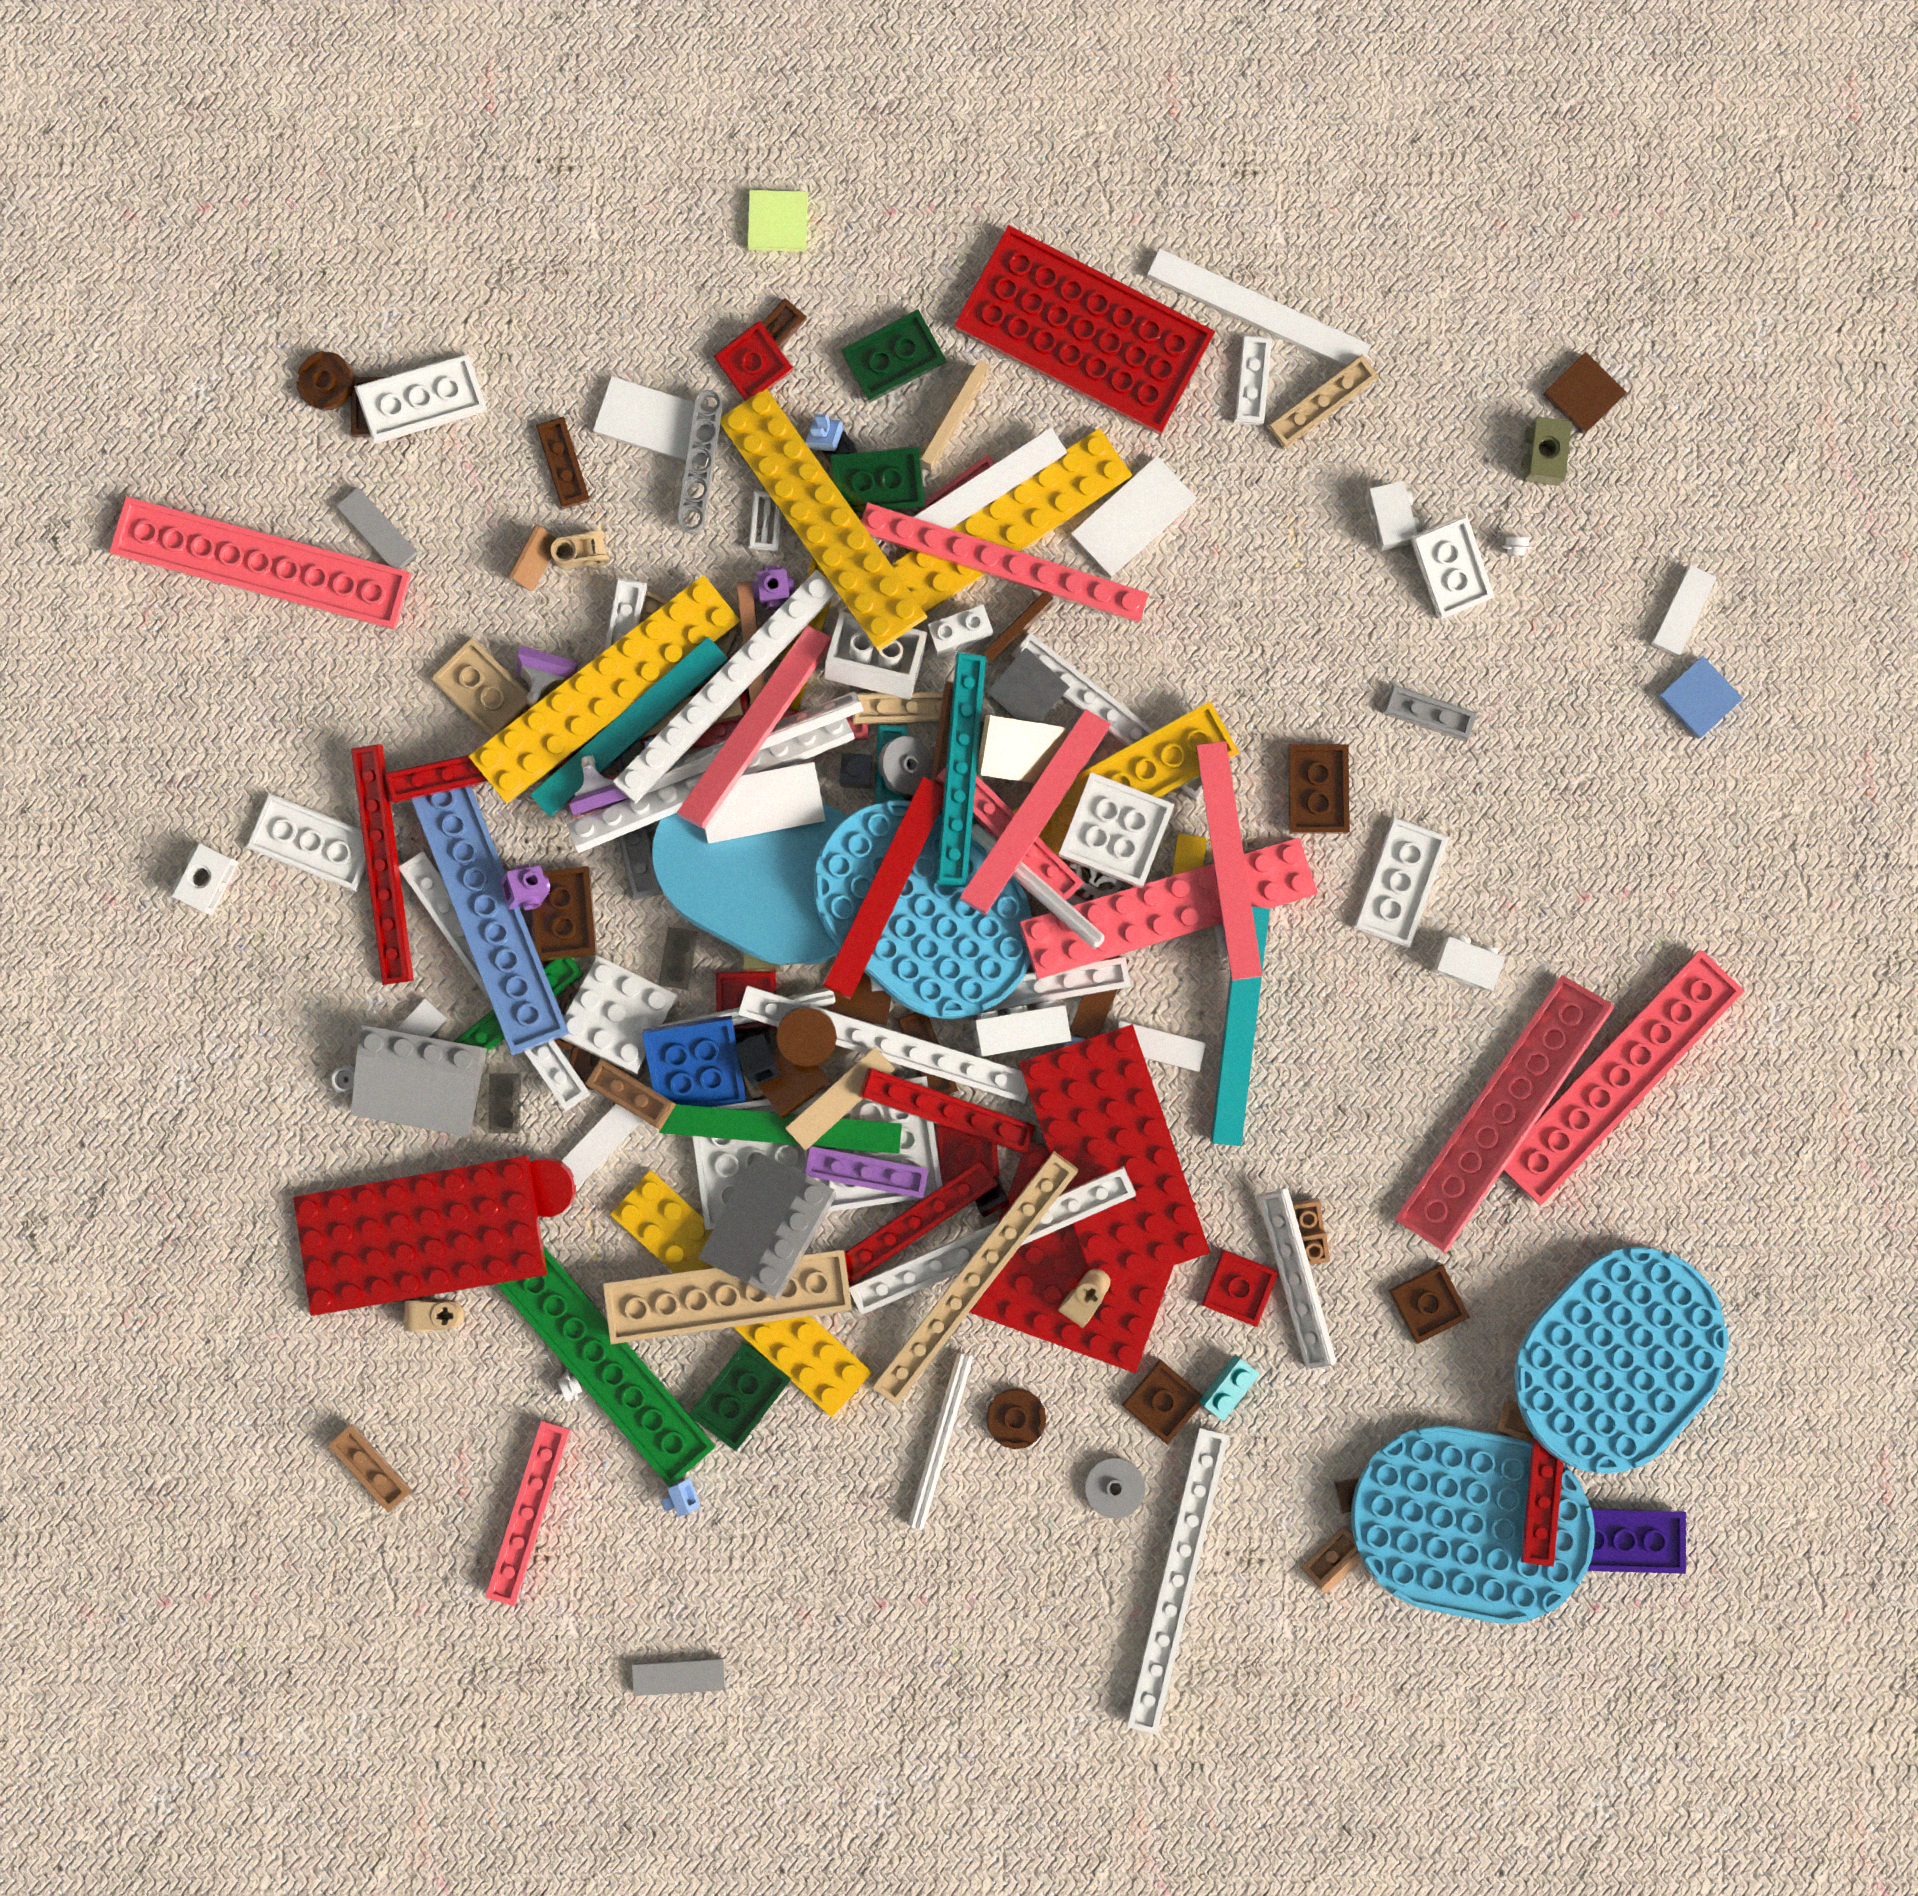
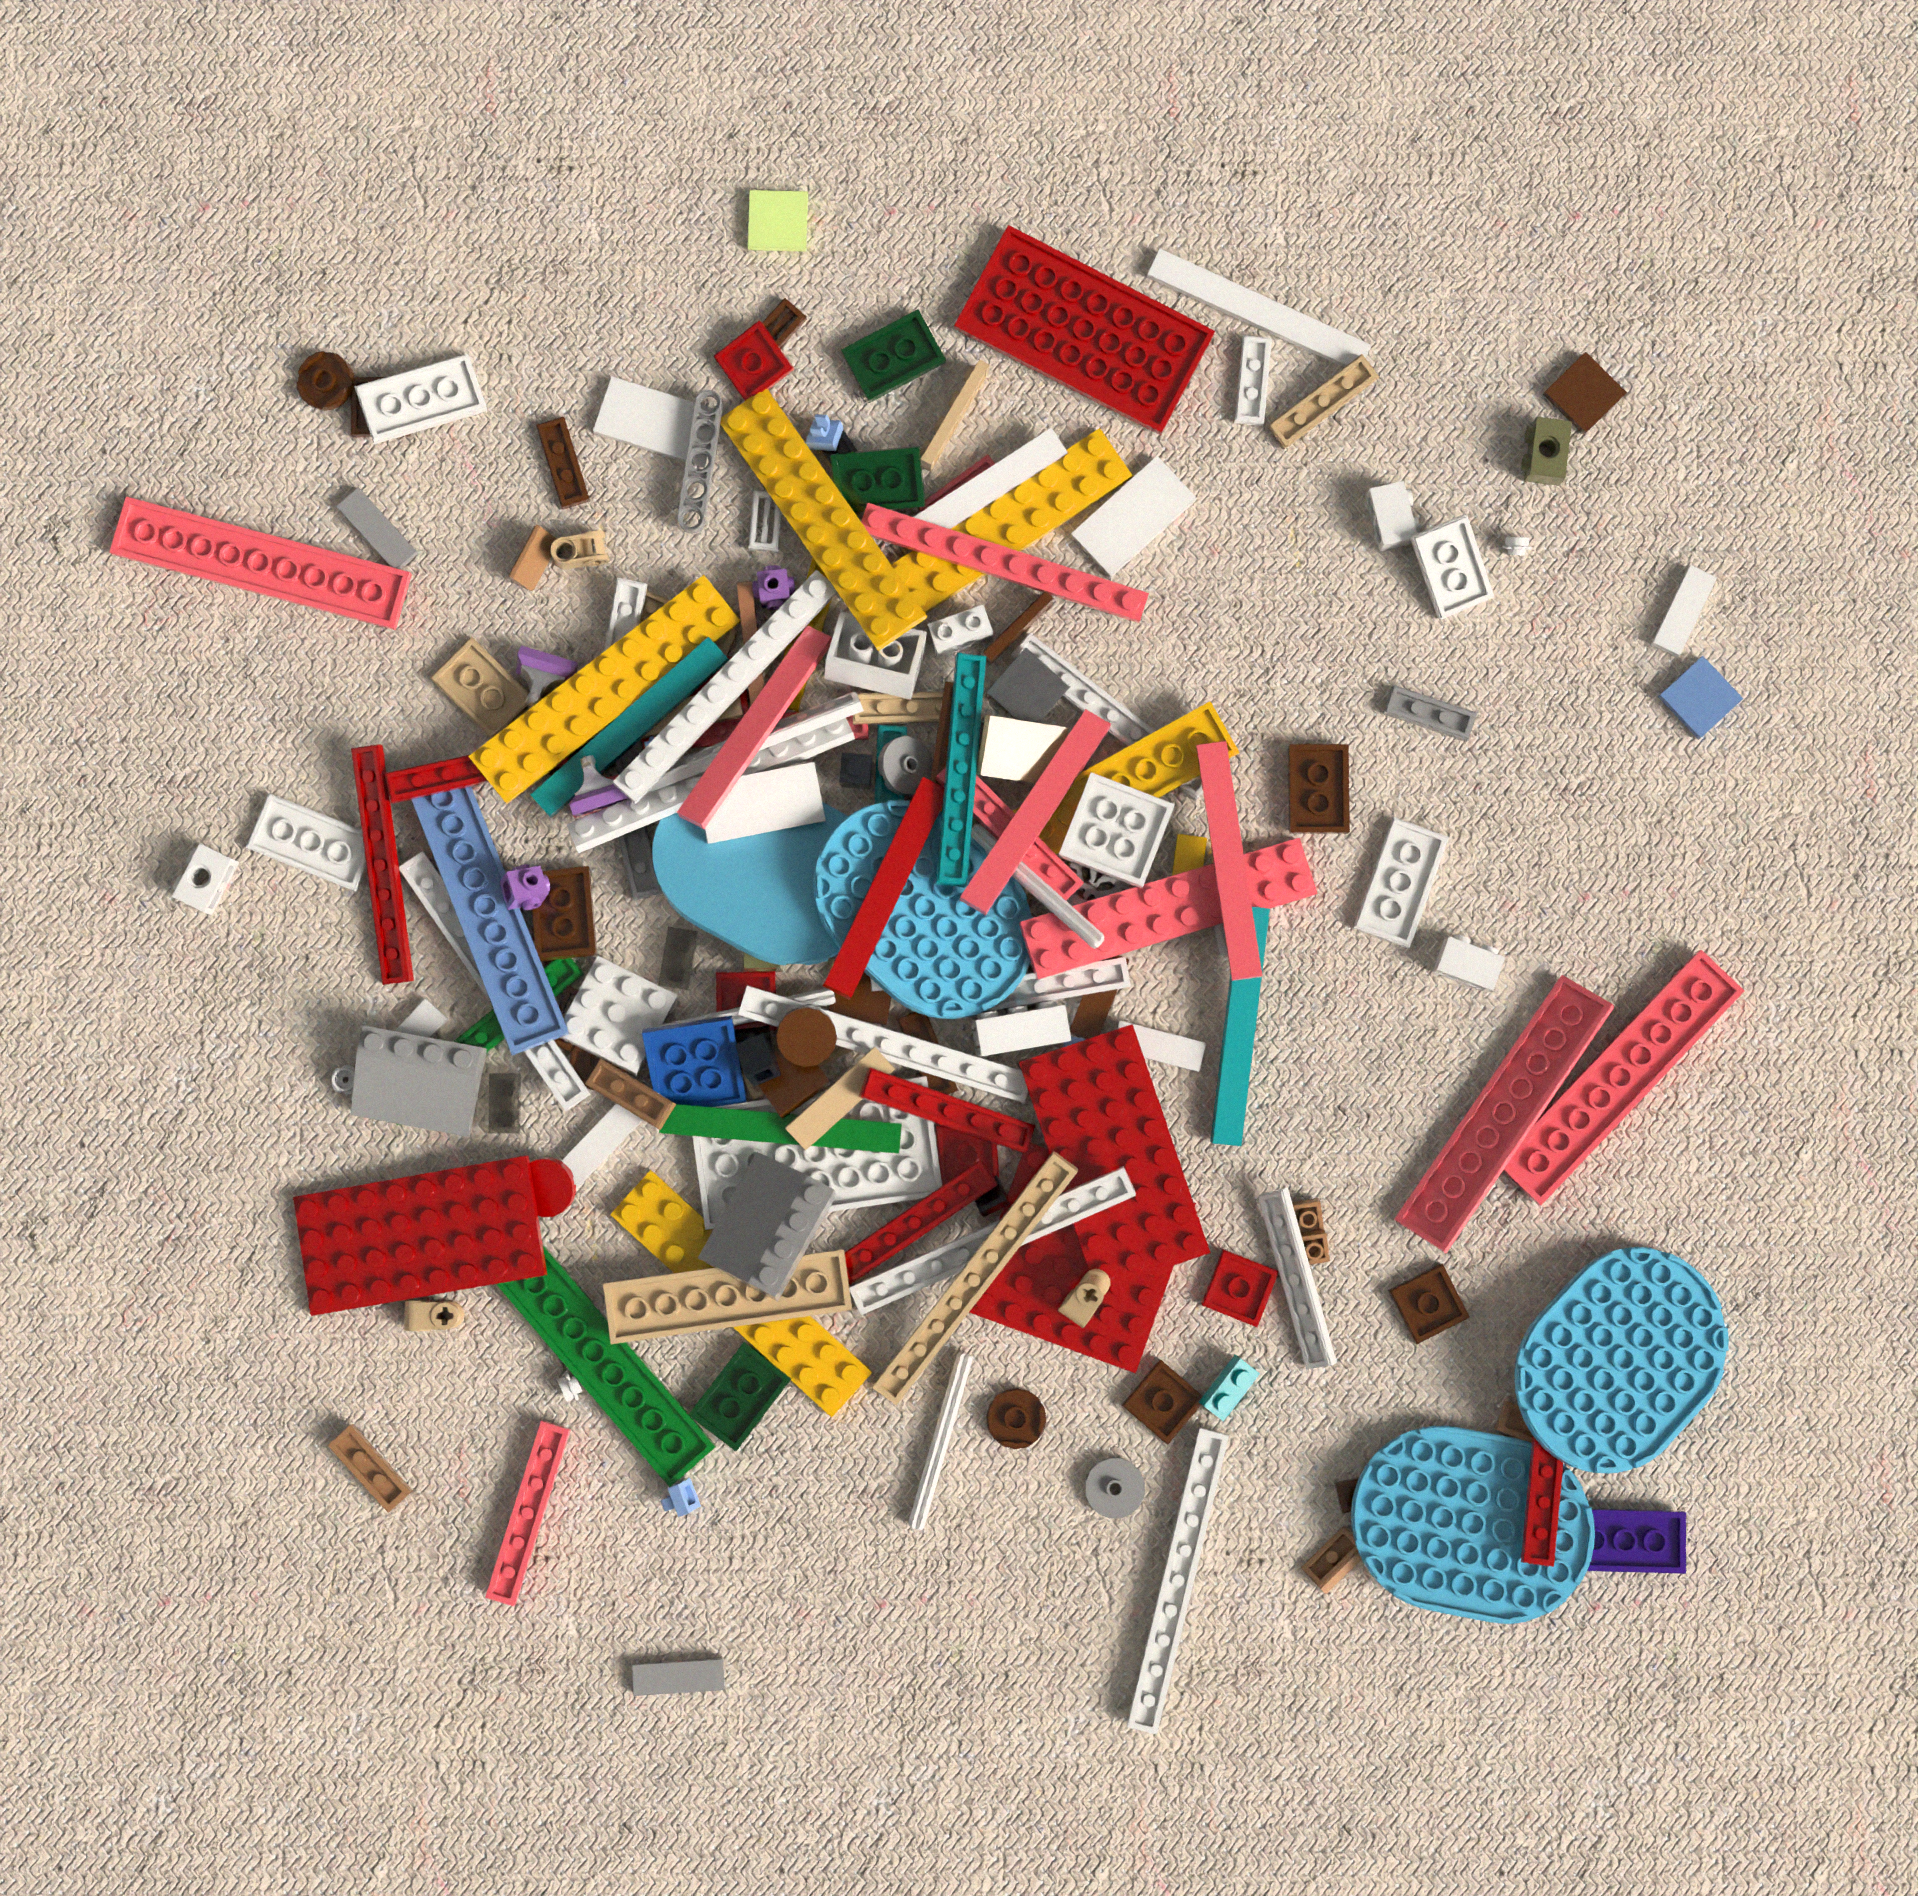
(866, 1172): medium lavender plate -> none

